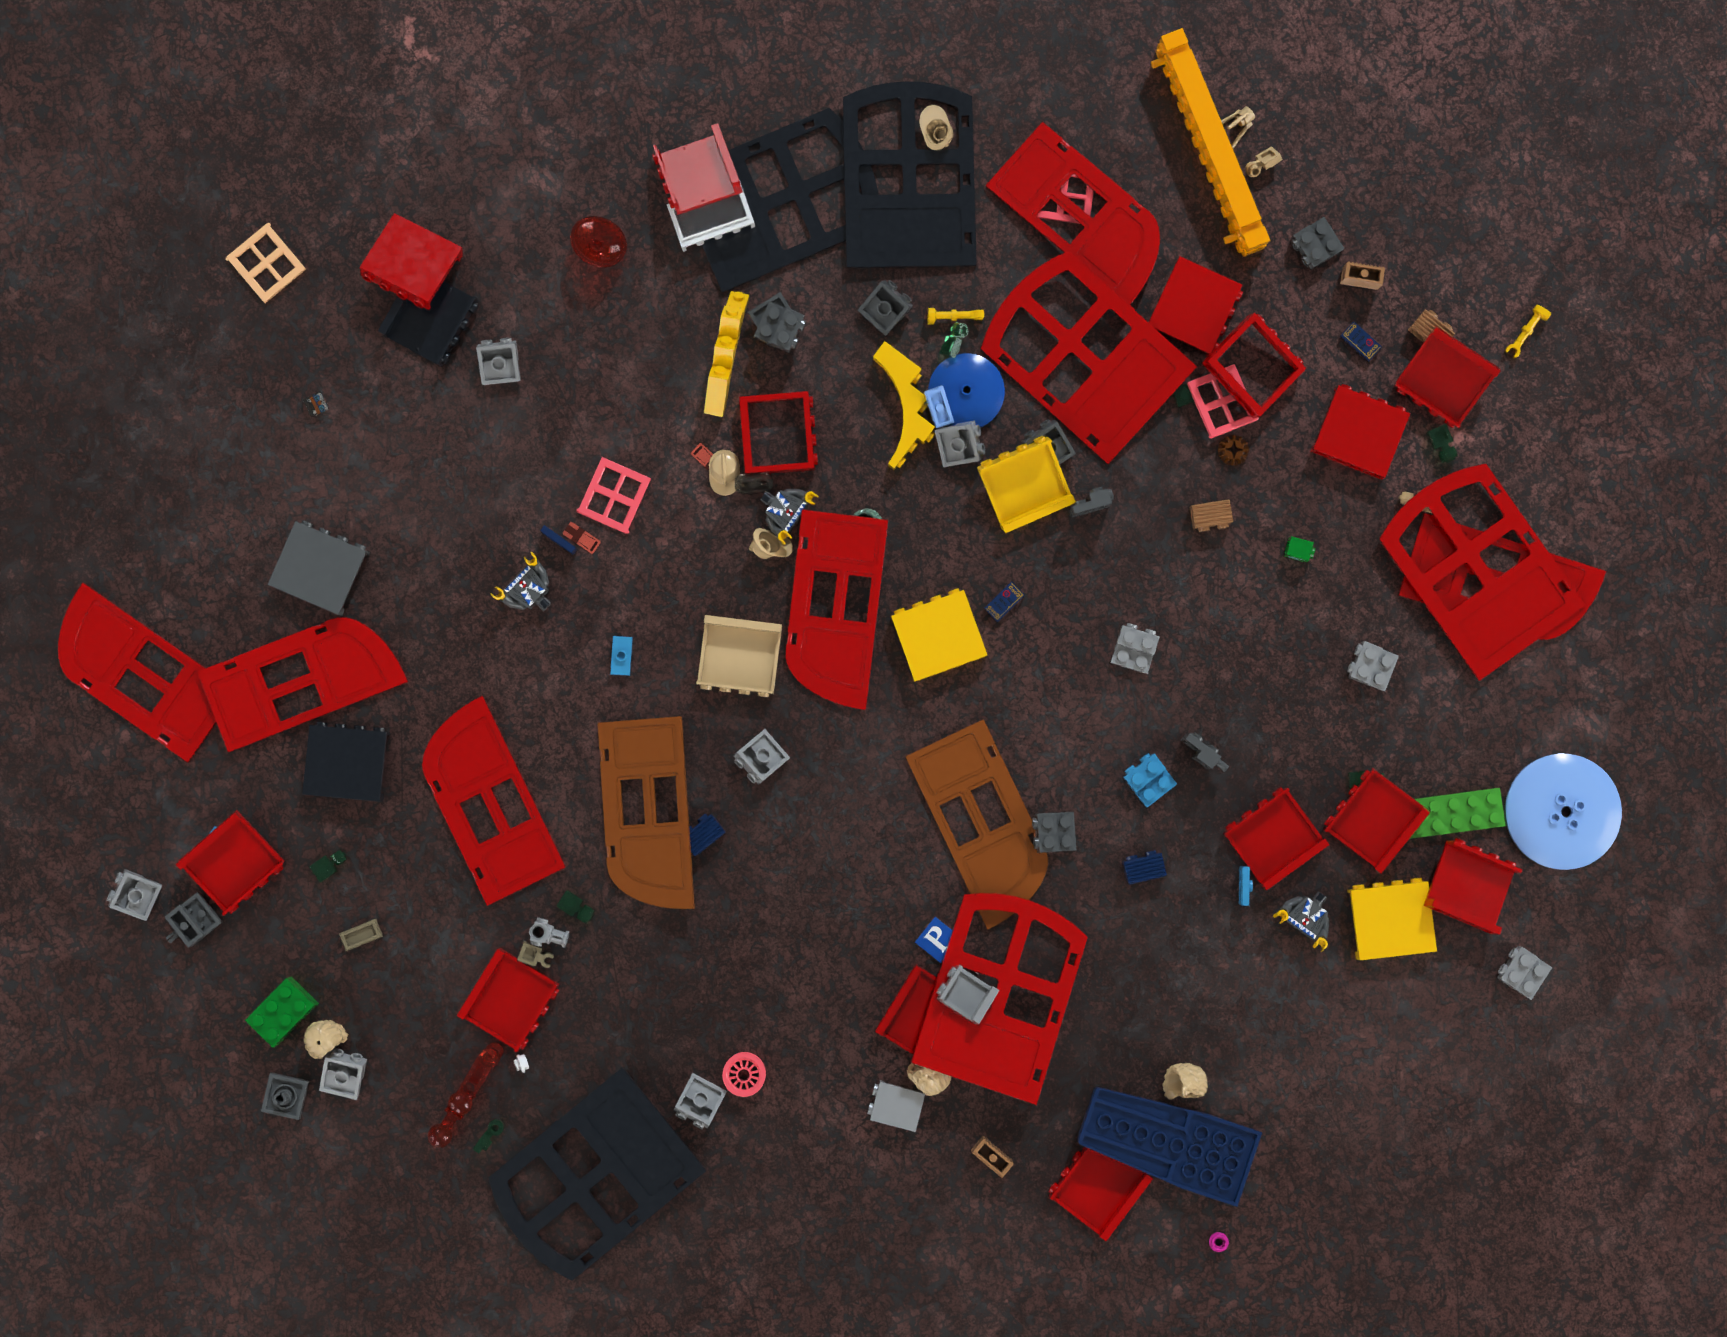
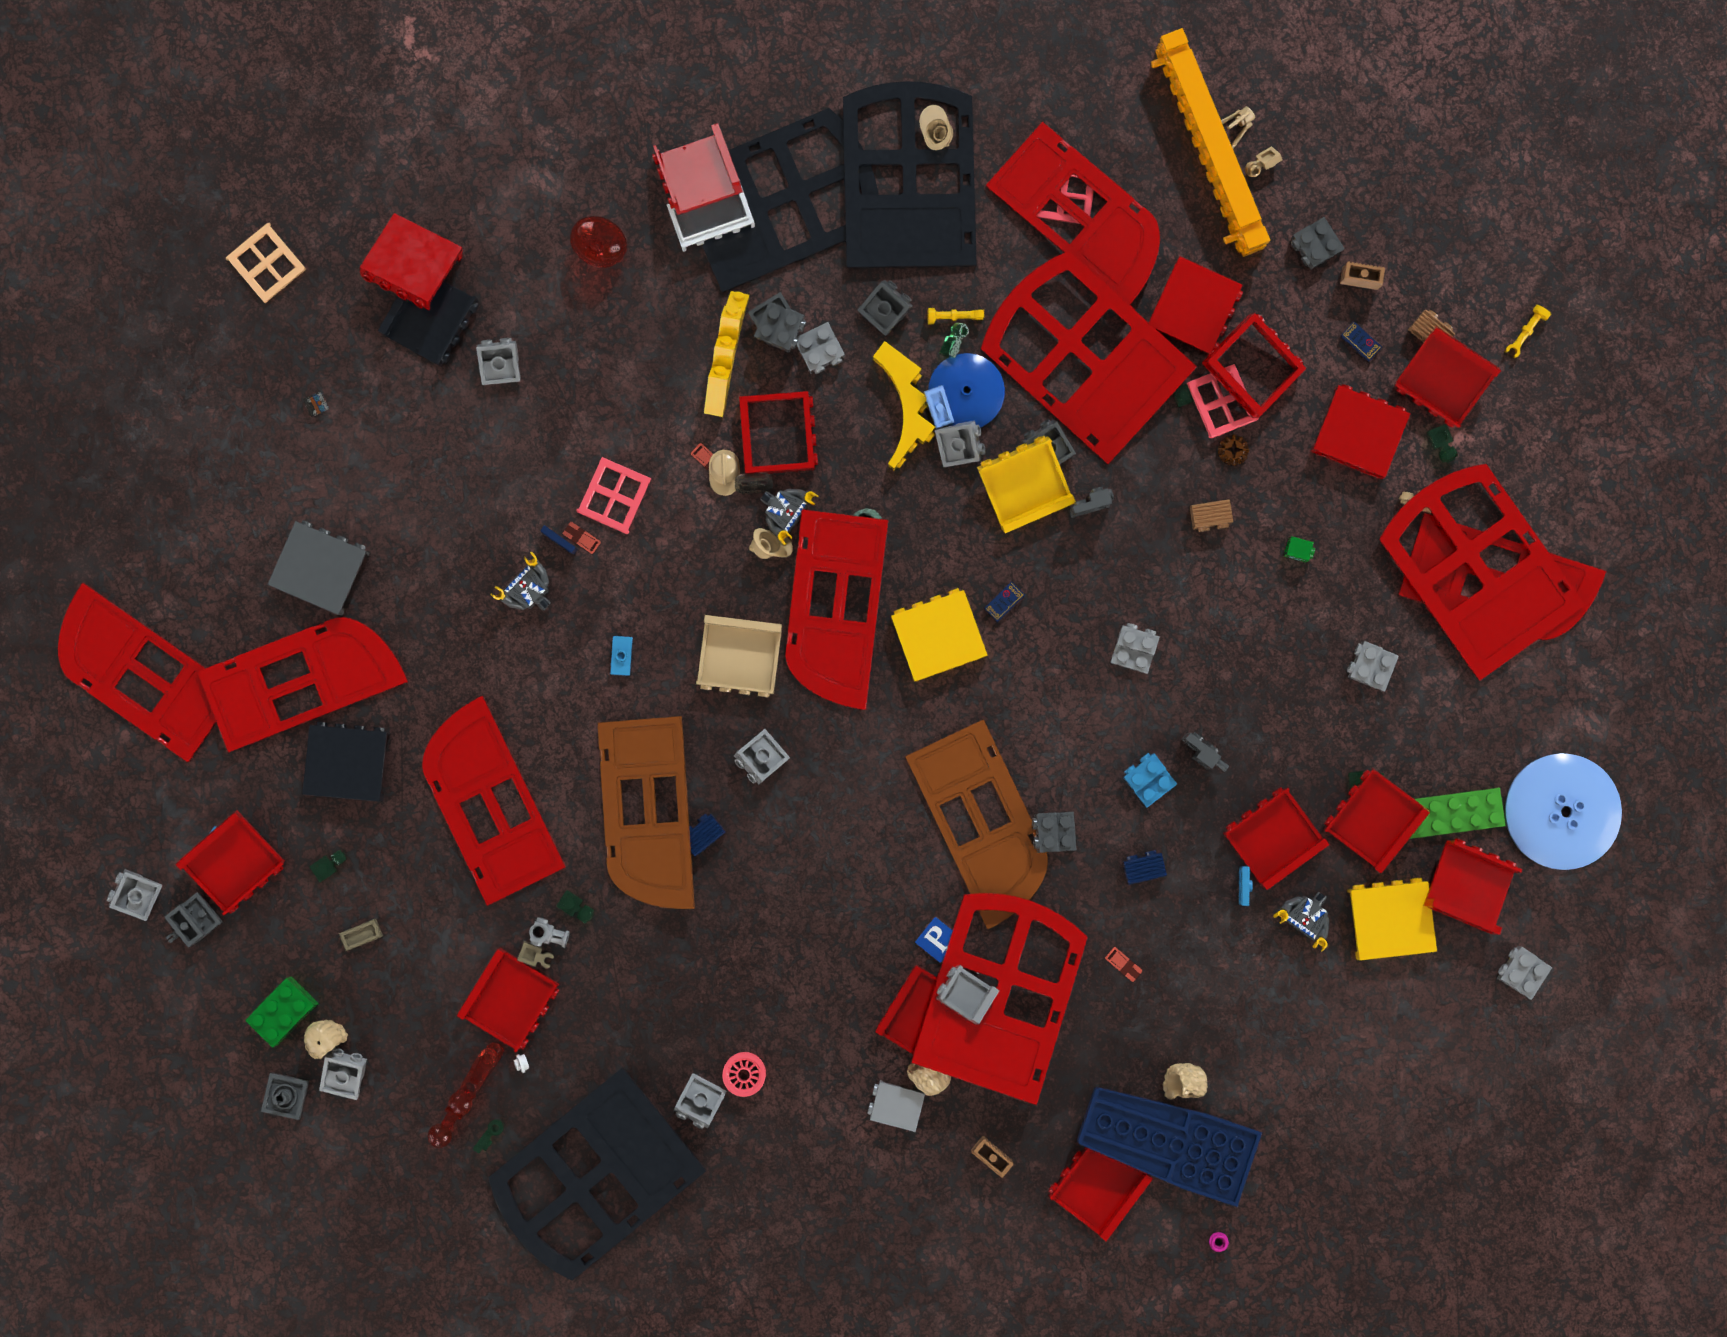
(820, 348): none -> light grey plate
(1123, 964): none -> clear red sticker

